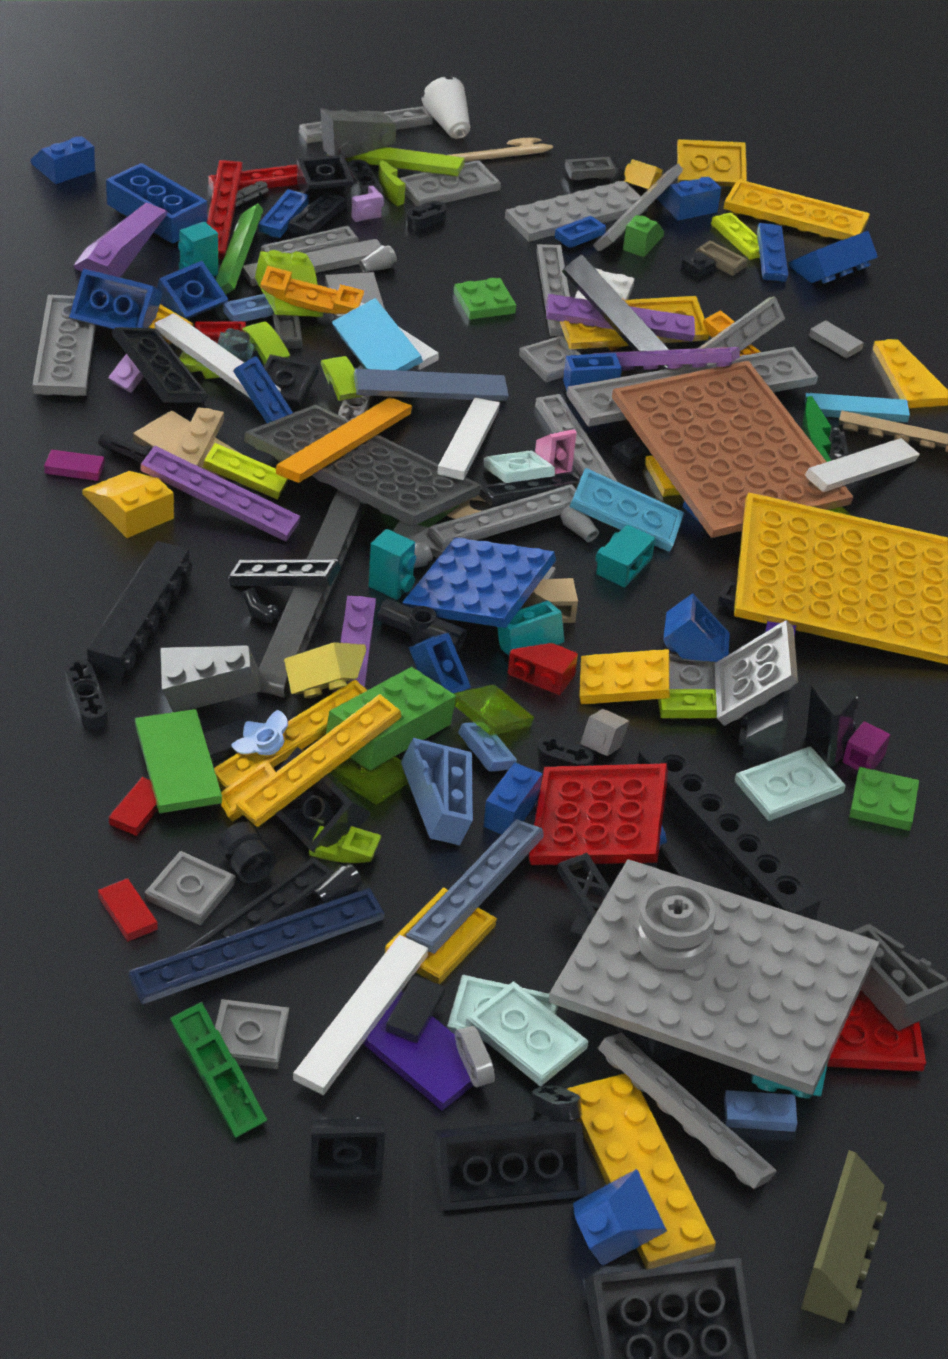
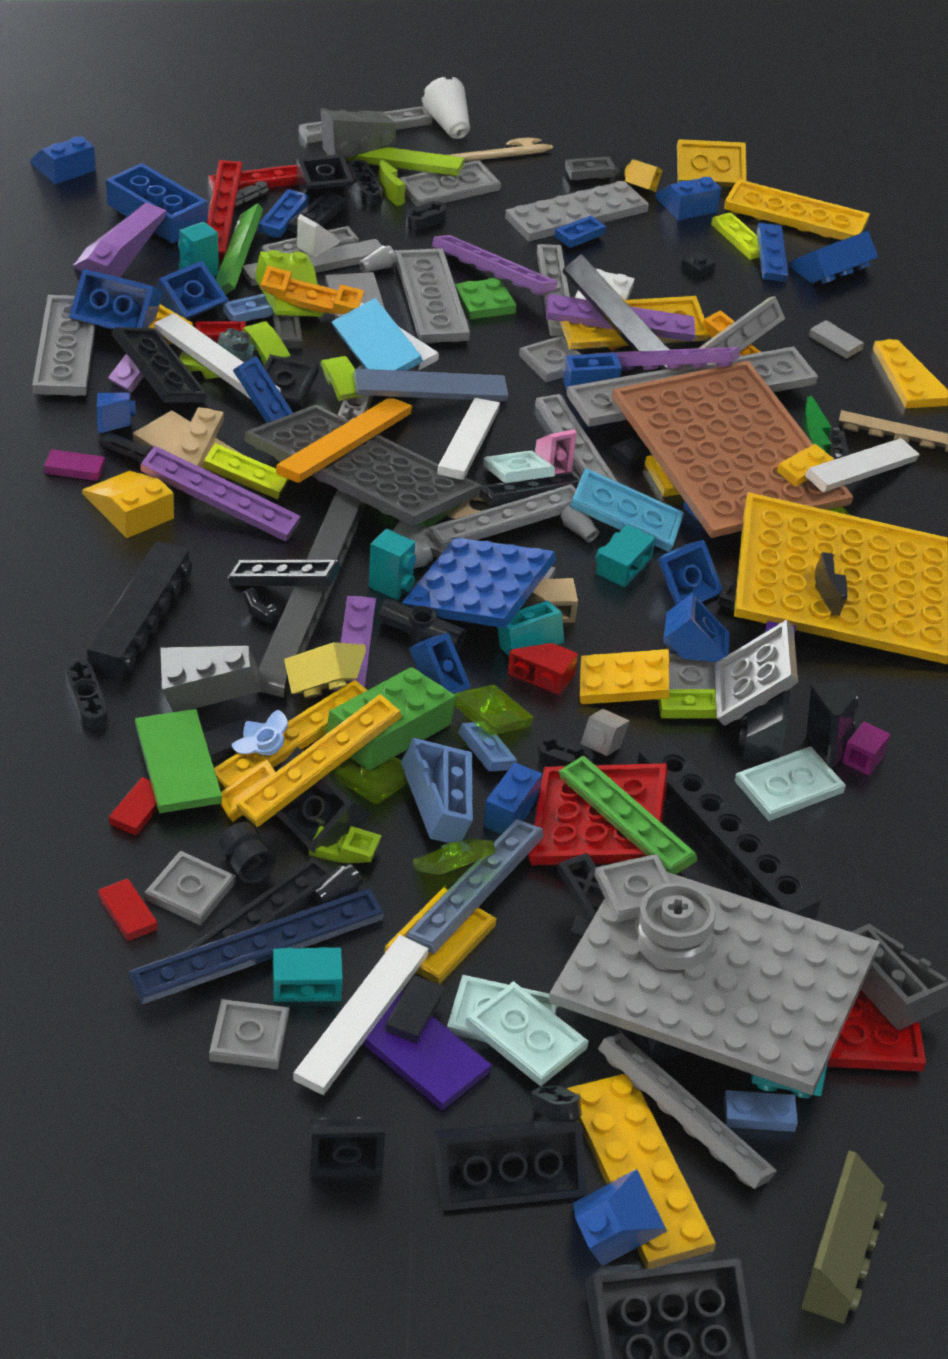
(114, 411): none -> blue slope
(218, 1070): green slope -> none
(307, 974): none -> teal brick
(314, 238): none -> white slope
(367, 206): lavender bracket -> none
(432, 296): none -> light grey plate
(454, 856): none -> clear neon green plate
(474, 1056): light grey beam -> none
(499, 266): none -> medium lavender plate
(627, 815): none -> bright green tile
(628, 882): none -> light grey tile
(638, 207): light grey tile -> none
(641, 235): bright green slope -> none
(689, 572): none -> blue slope
(724, 258): dark tan tile -> none
(795, 467): none -> yellow plate
(830, 585): none -> black slope
(882, 408): medium azure tile -> none
(884, 798): bright green plate -> none

